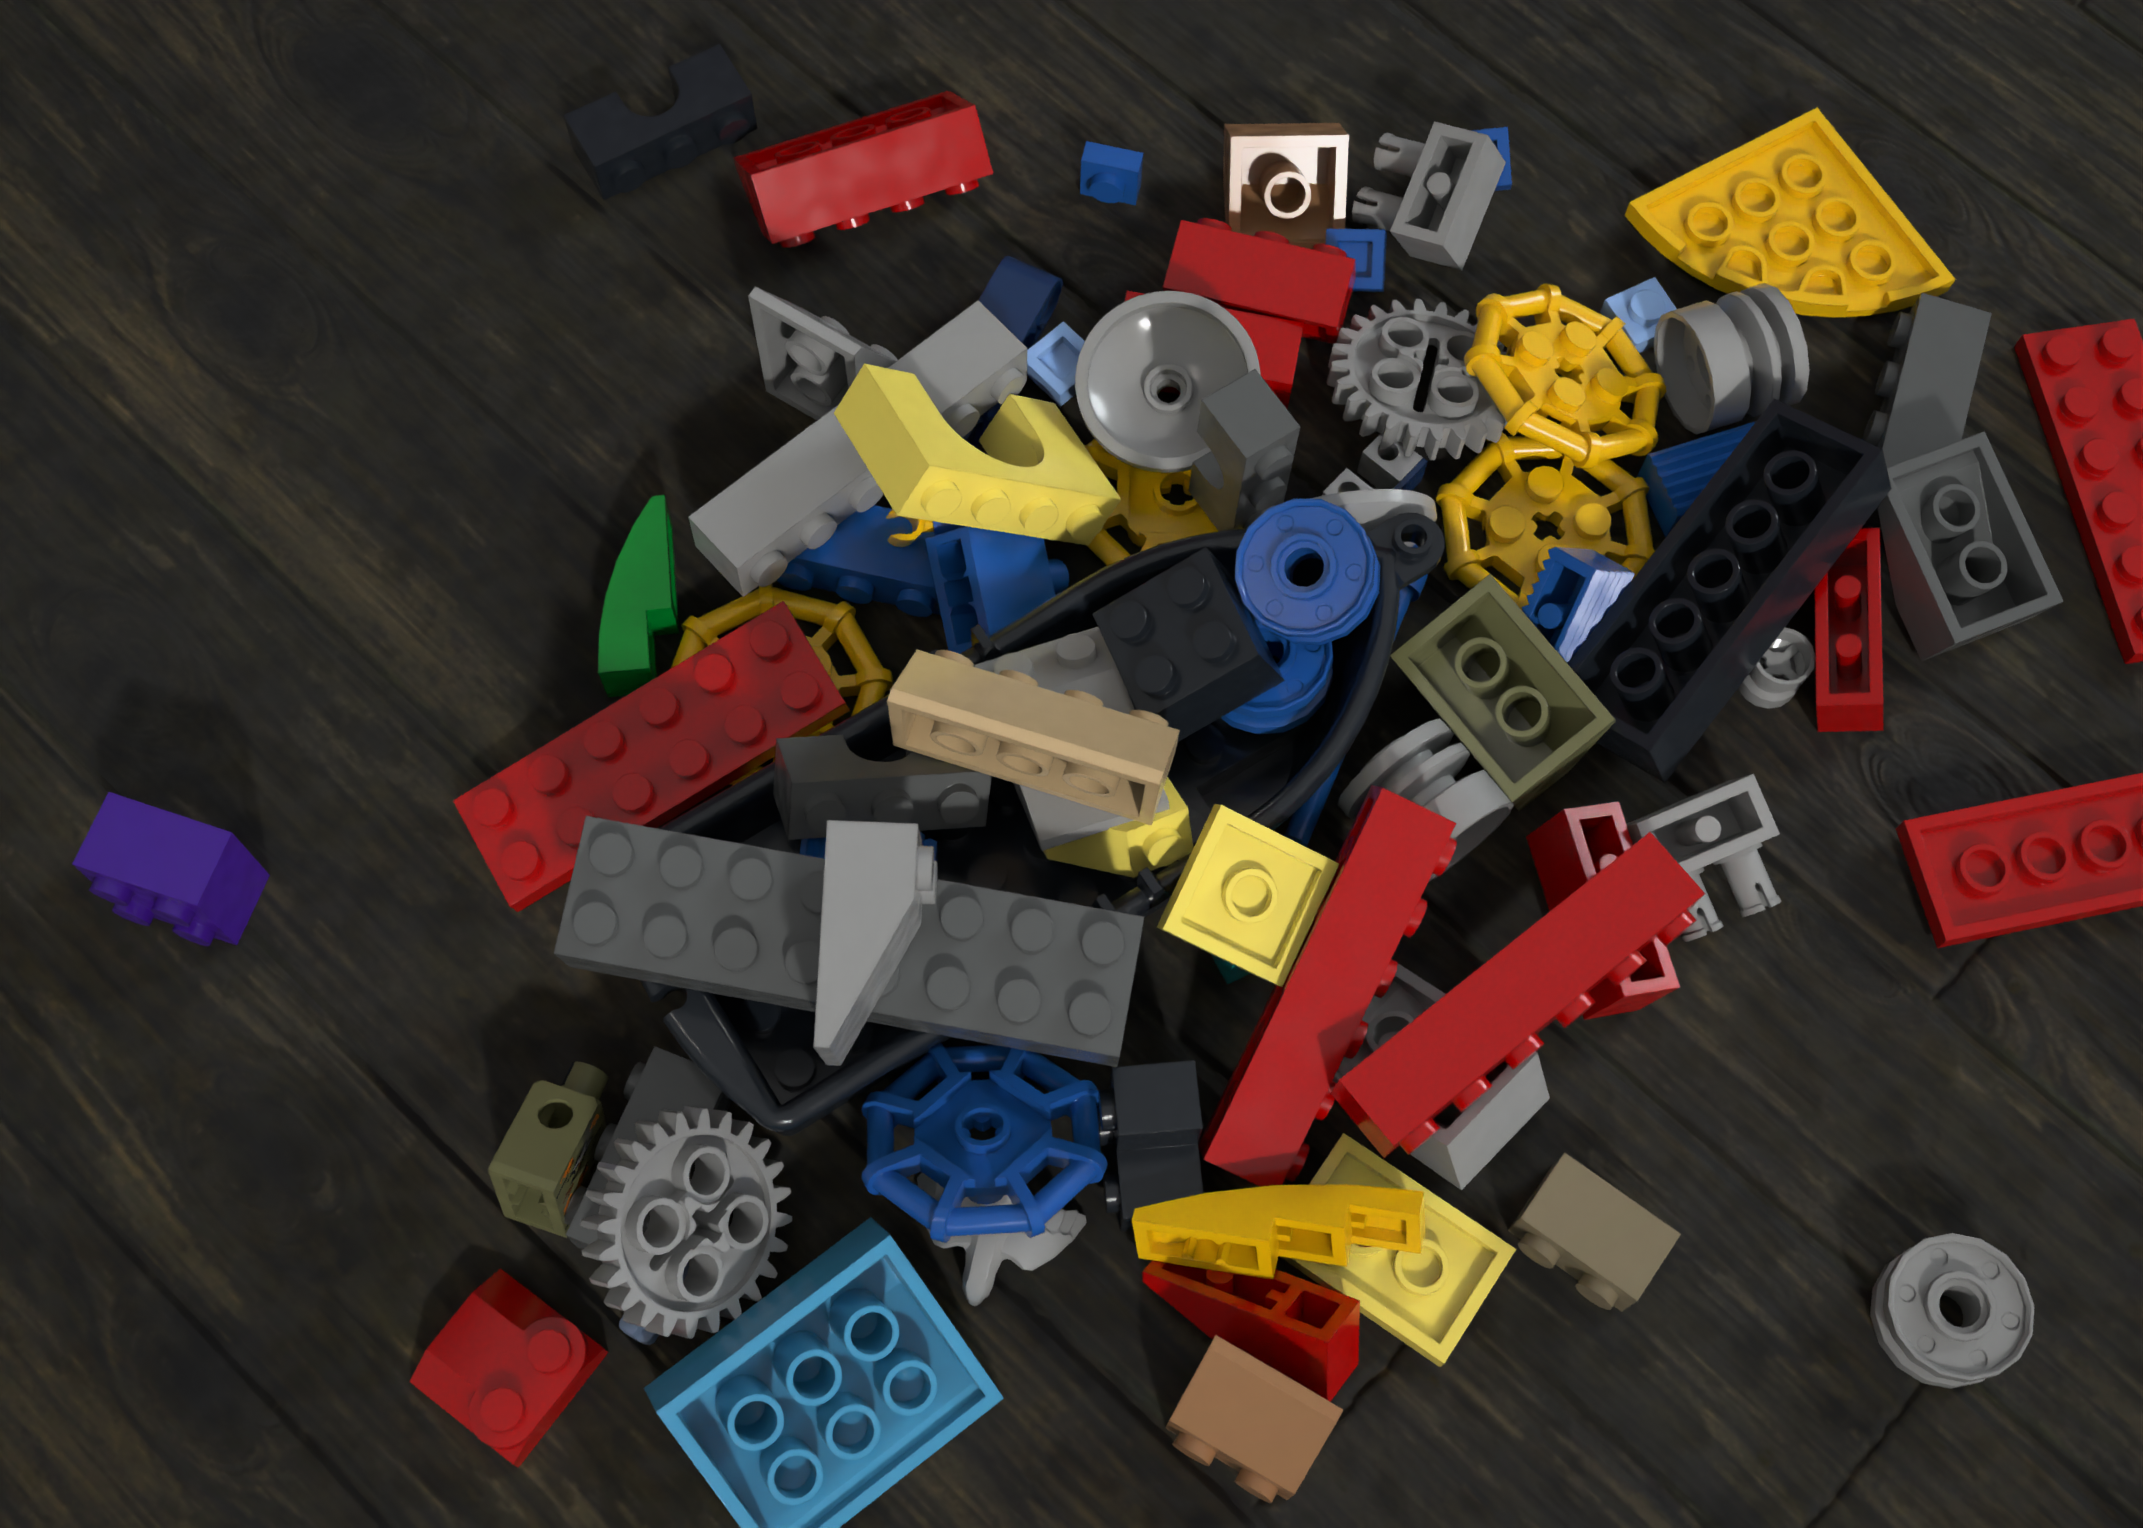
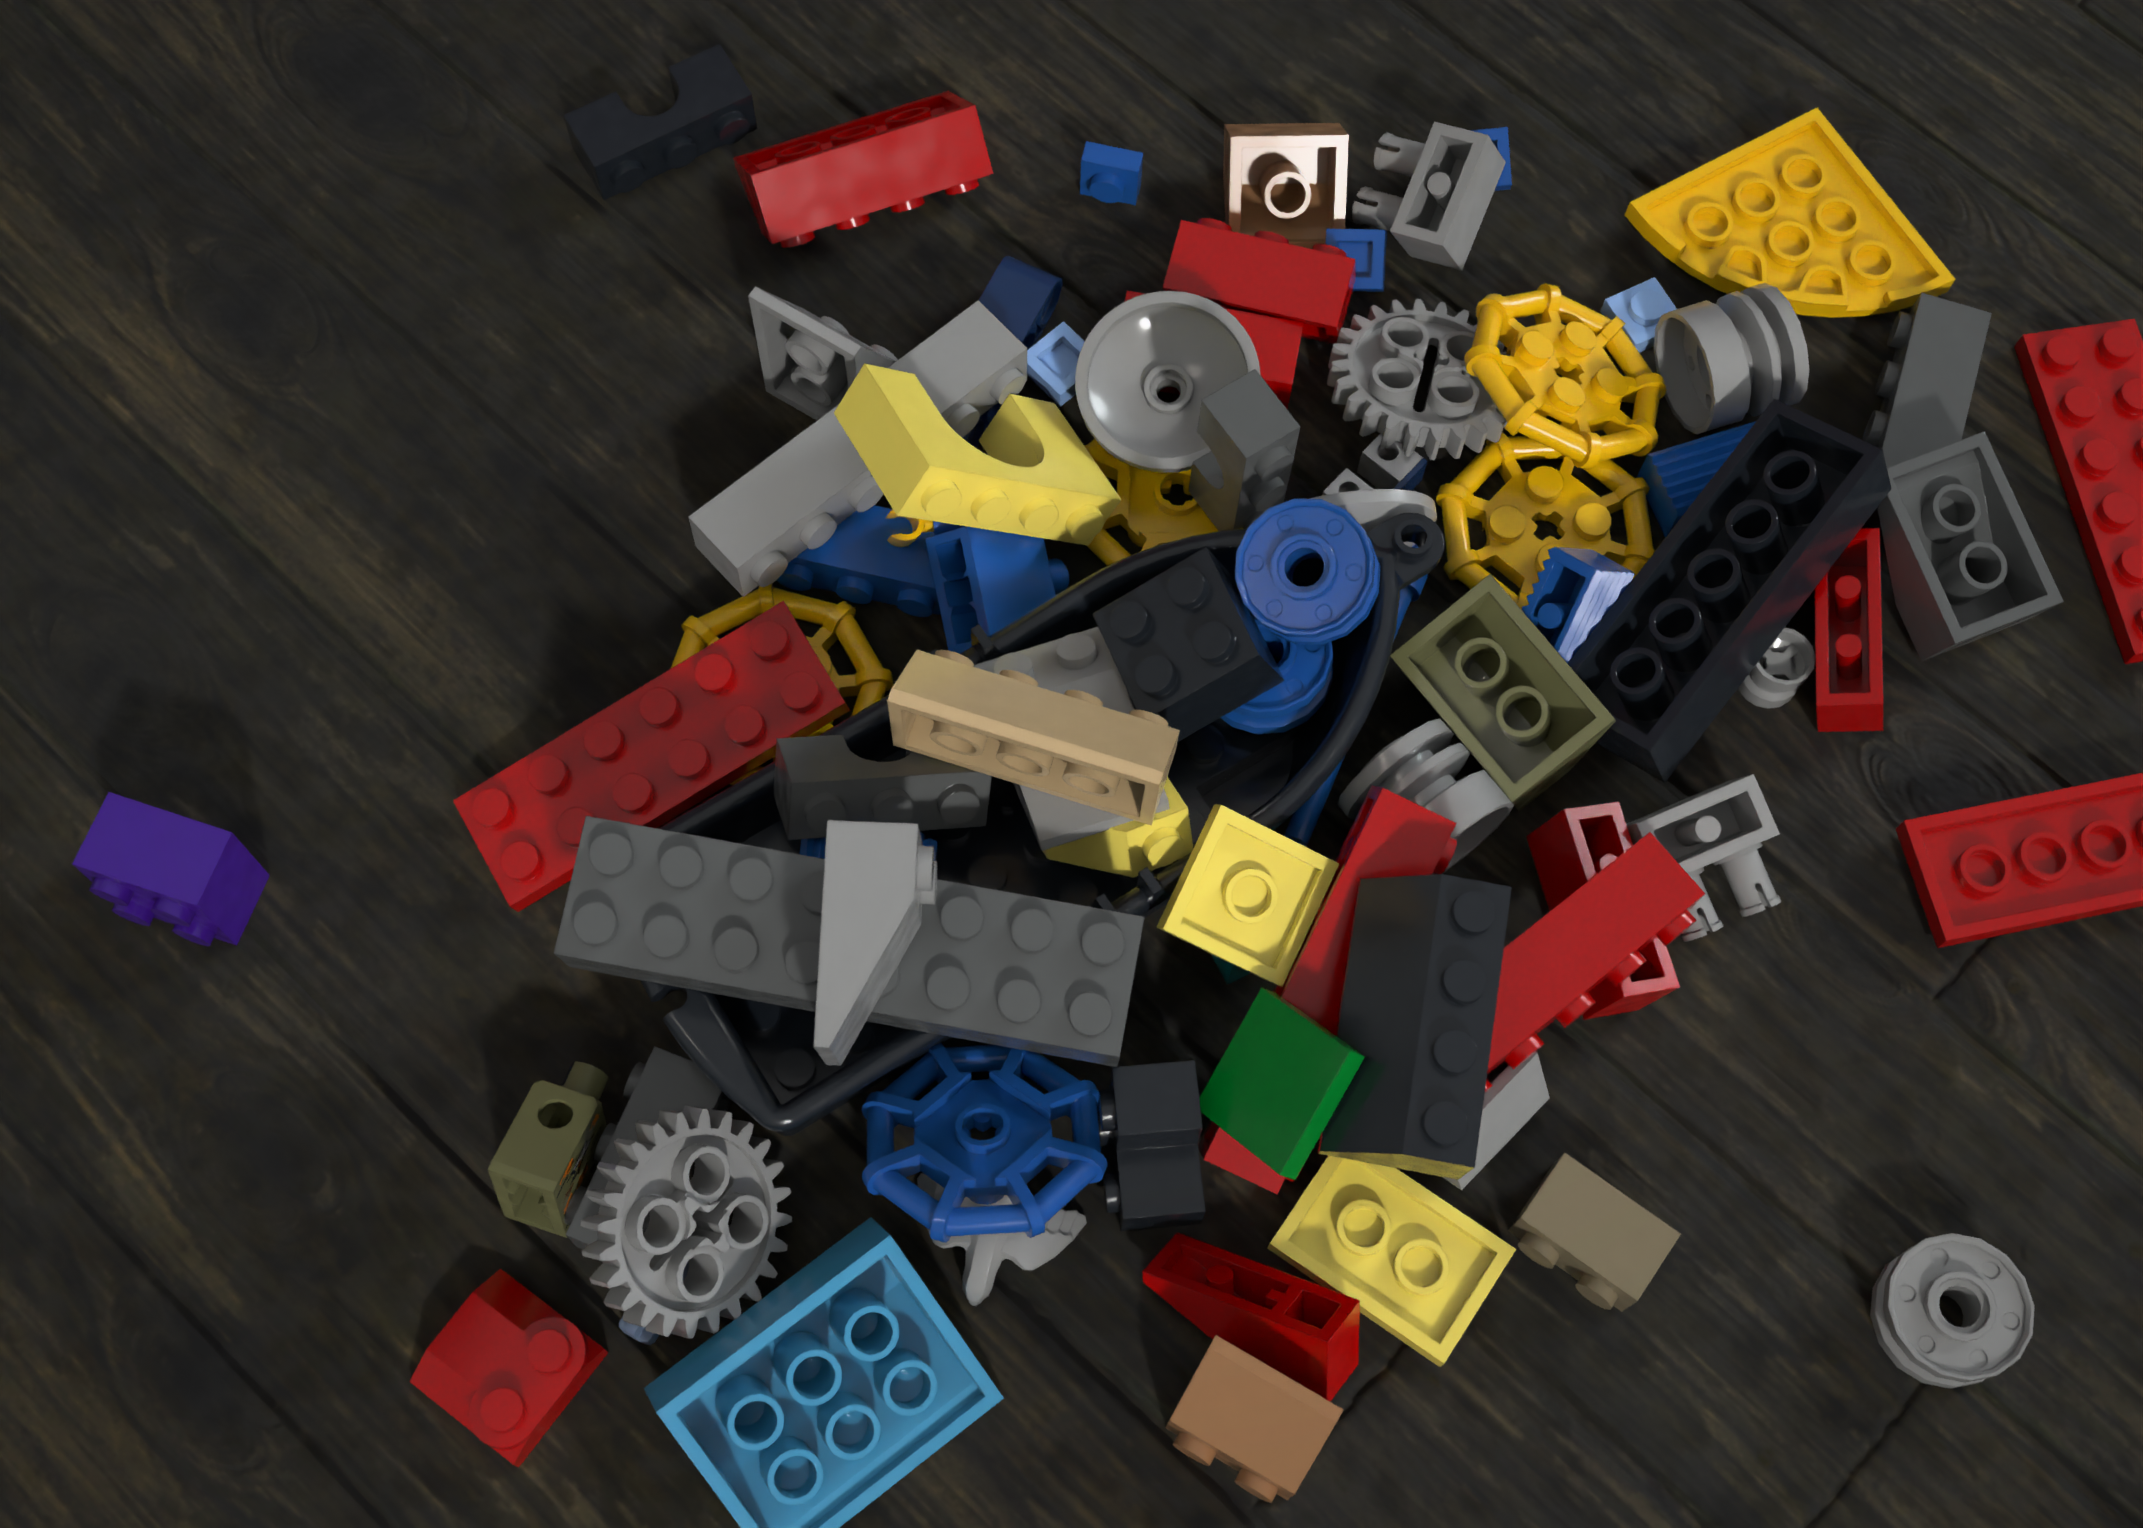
(639, 602): green slope -> none
(1254, 1226): yellow slope -> none
(1279, 1083): none -> green tile
(1423, 1017): none -> black slope

